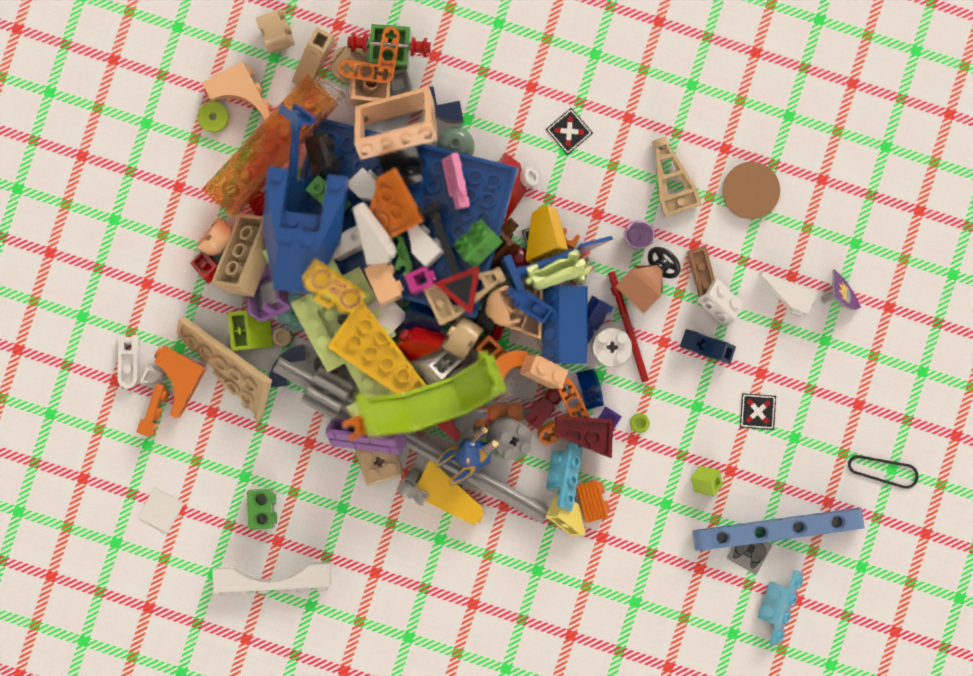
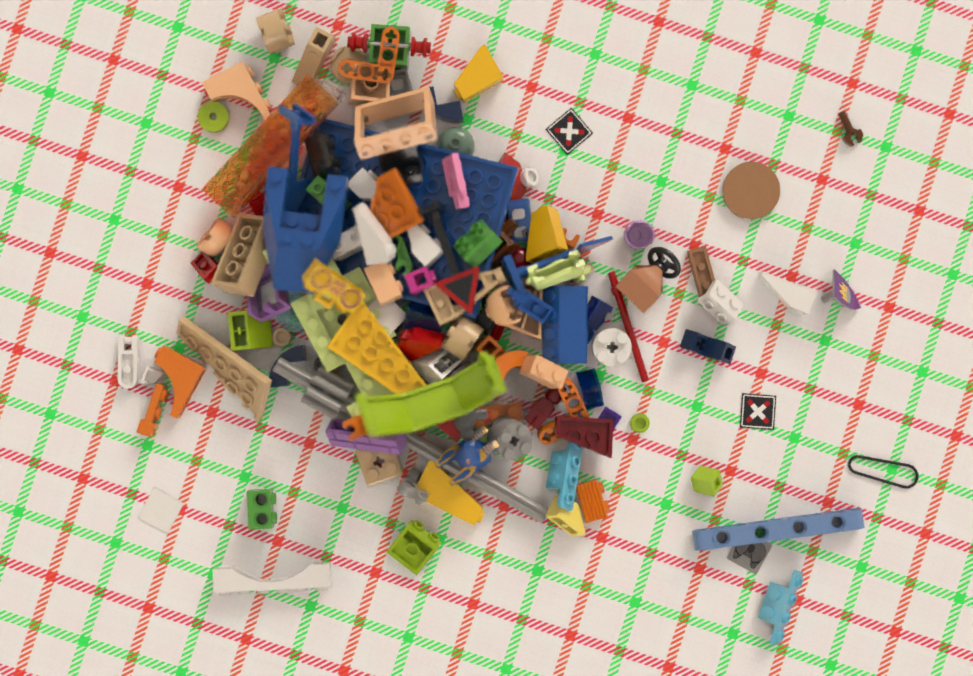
(414, 546): none -> lime plate
(477, 76): none -> yellow slope
(525, 222): none -> blue piece
(680, 201): tan plate -> none
(849, 130): none -> reddish brown bar

